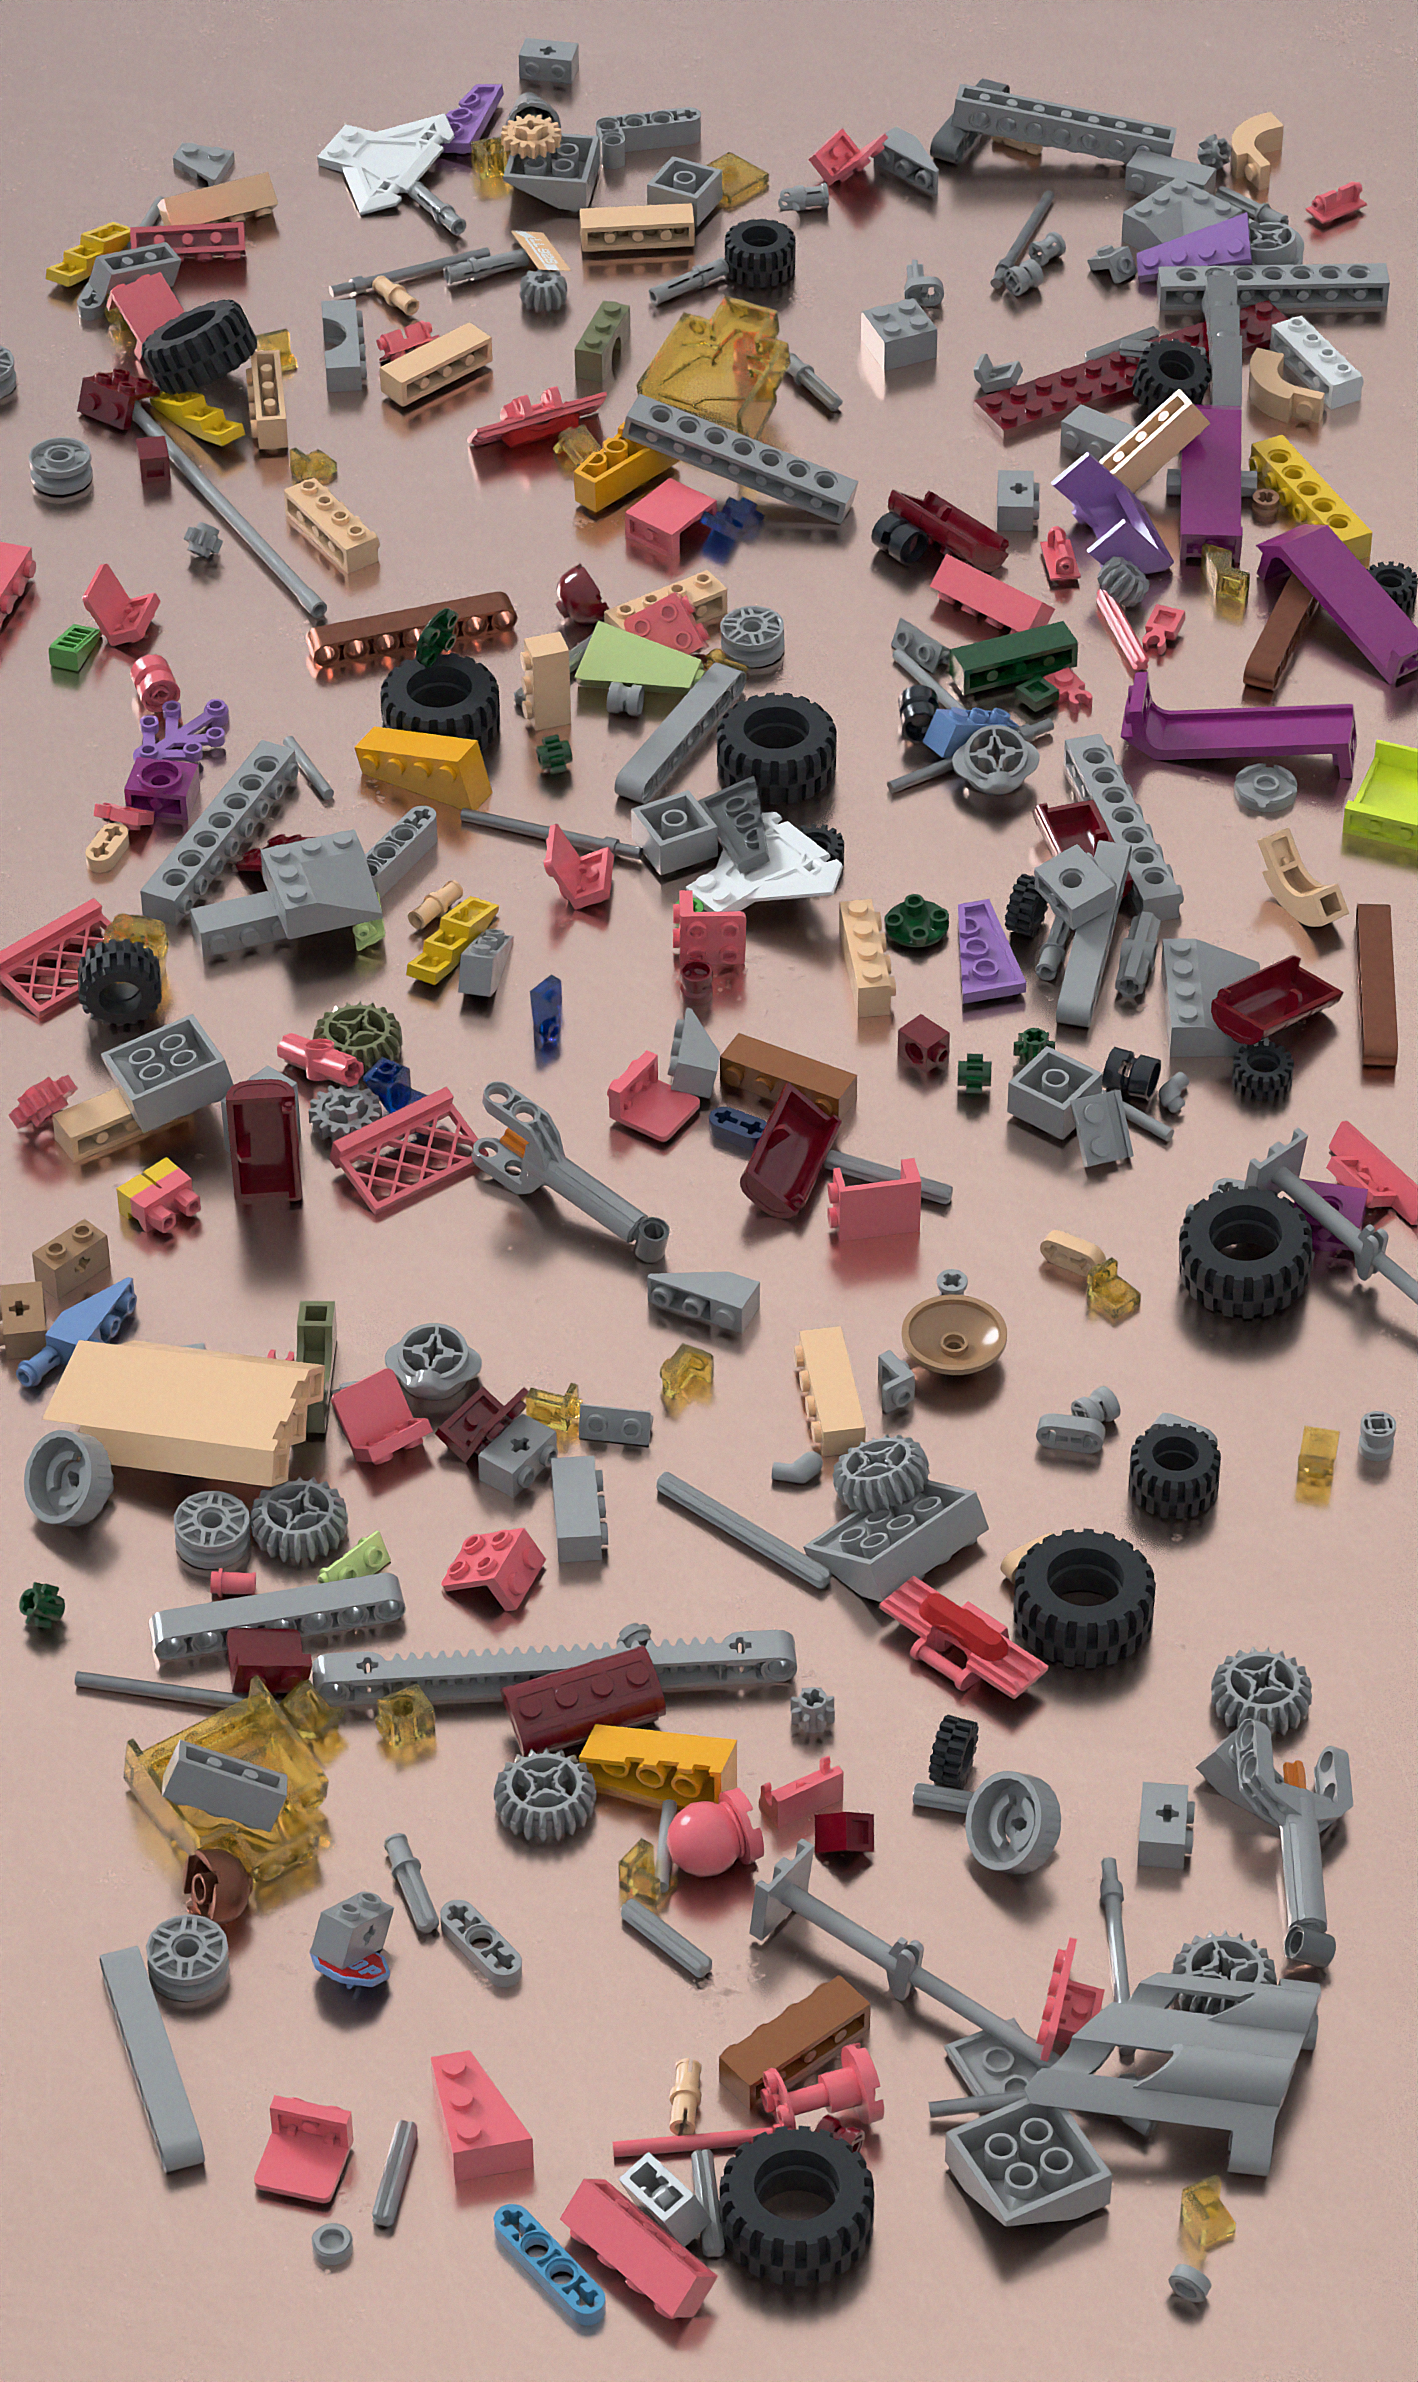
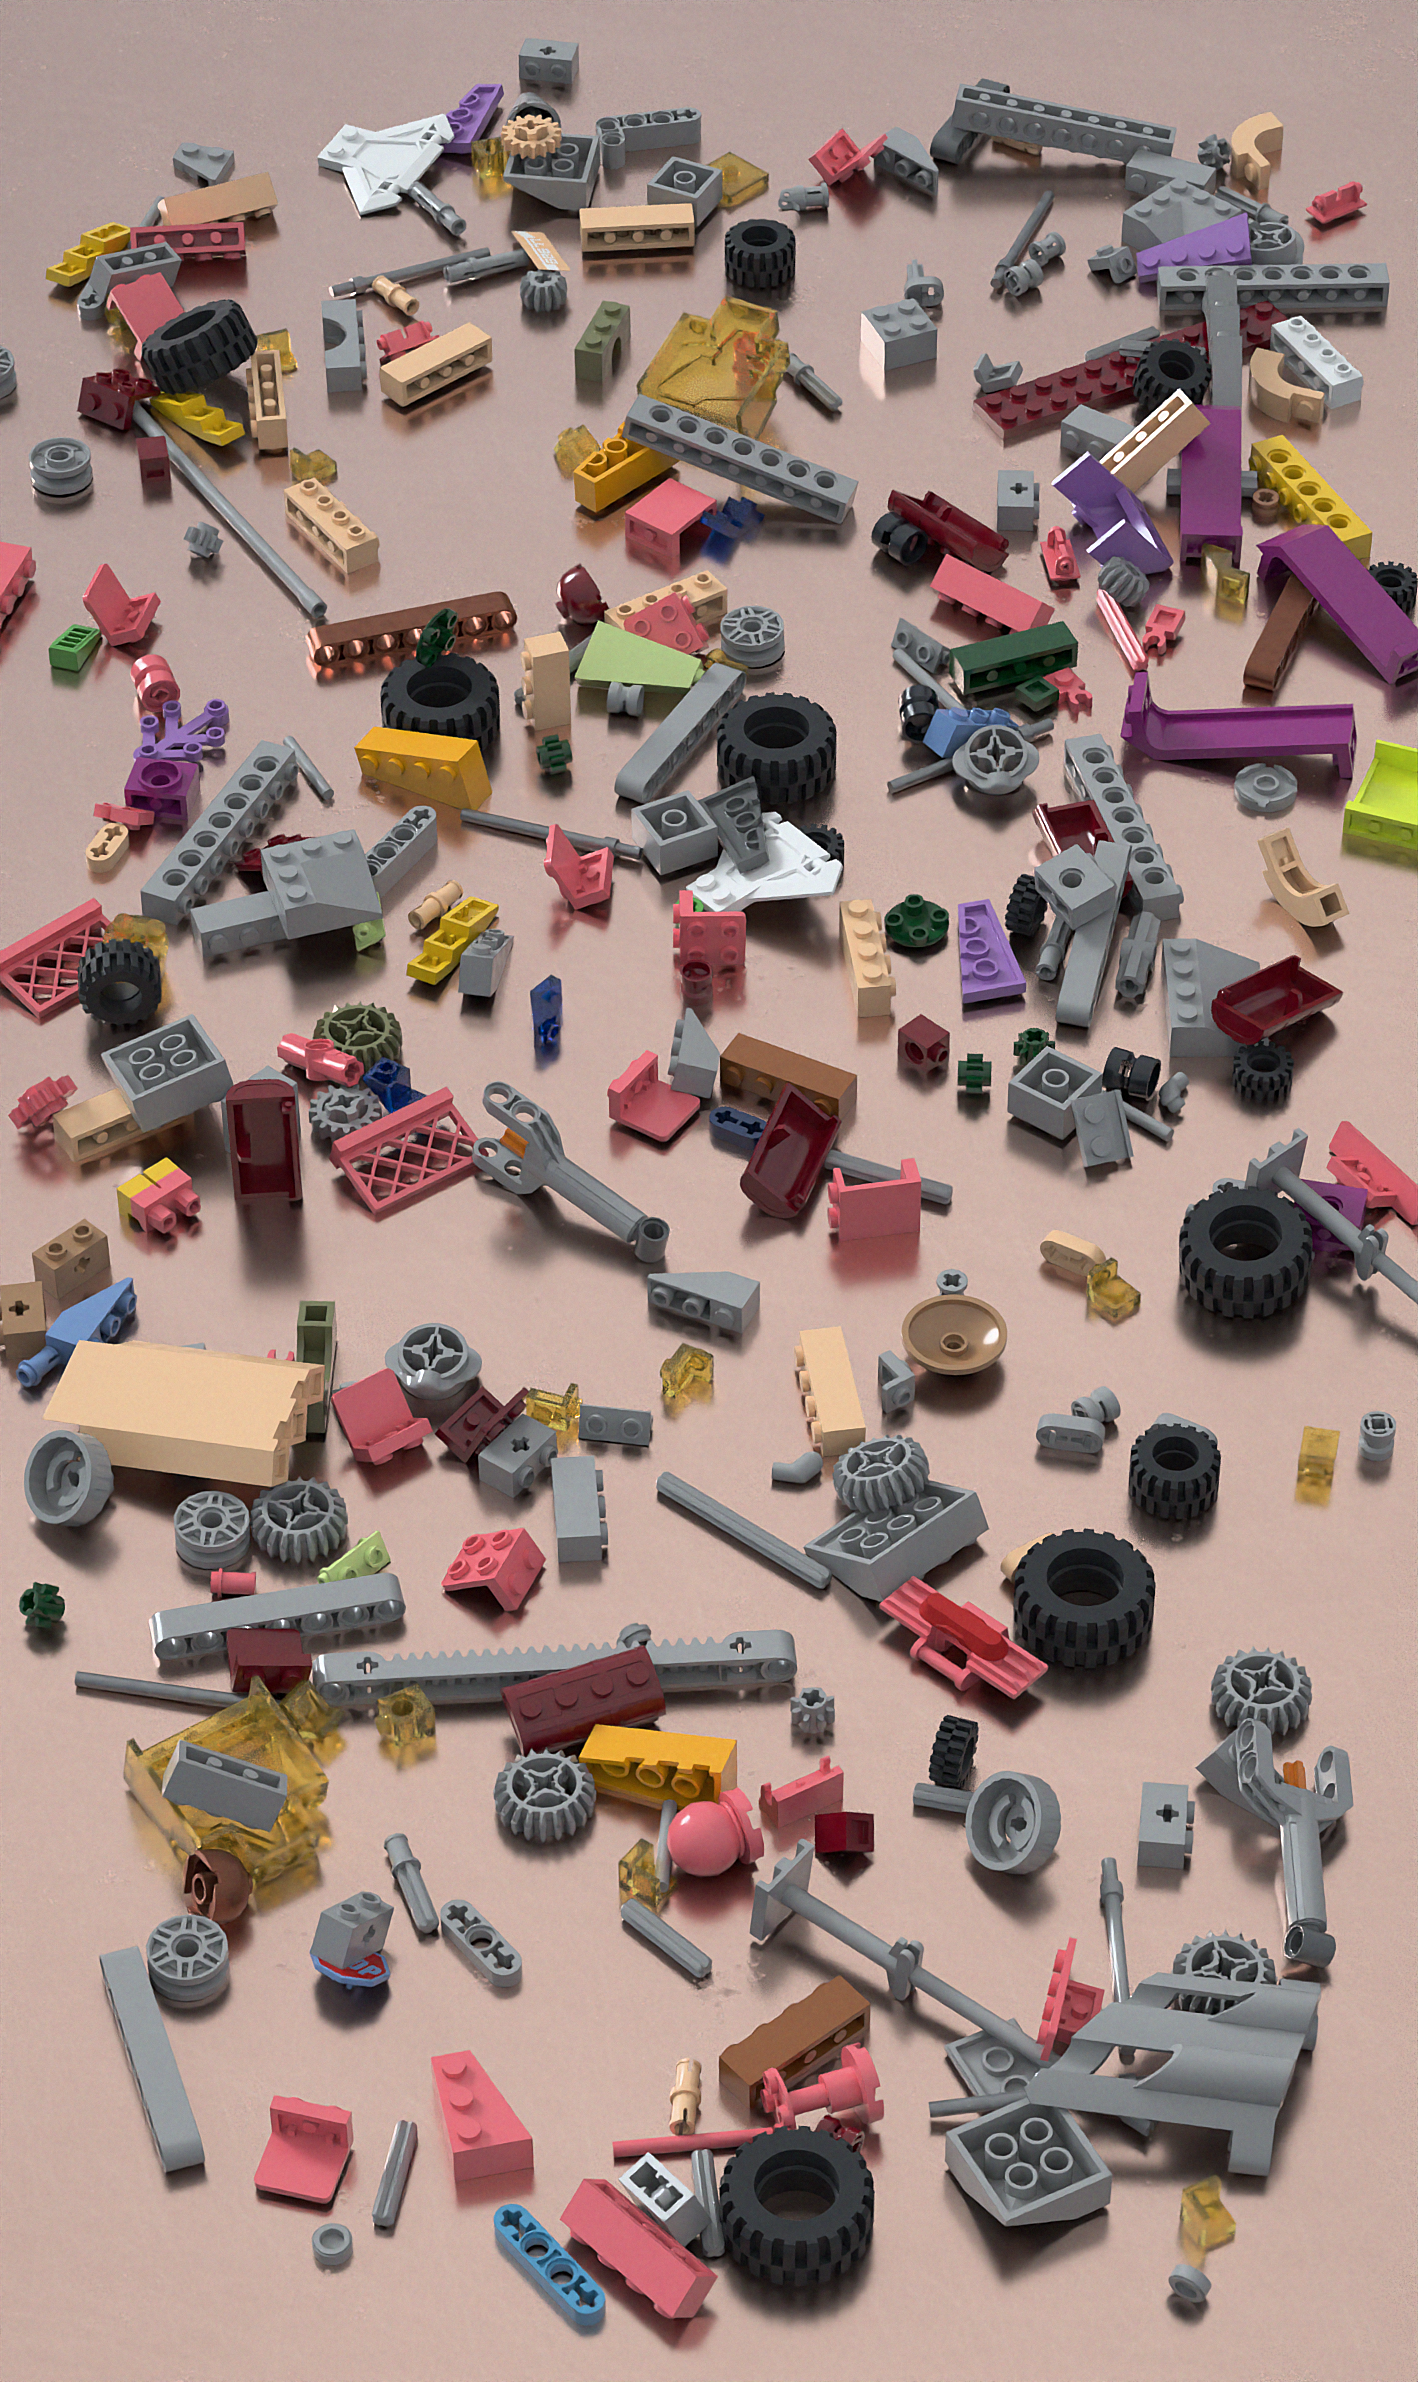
(521, 418): coral piece -> none
(699, 276): light grey pin -> none
(1376, 985): copper beam -> none

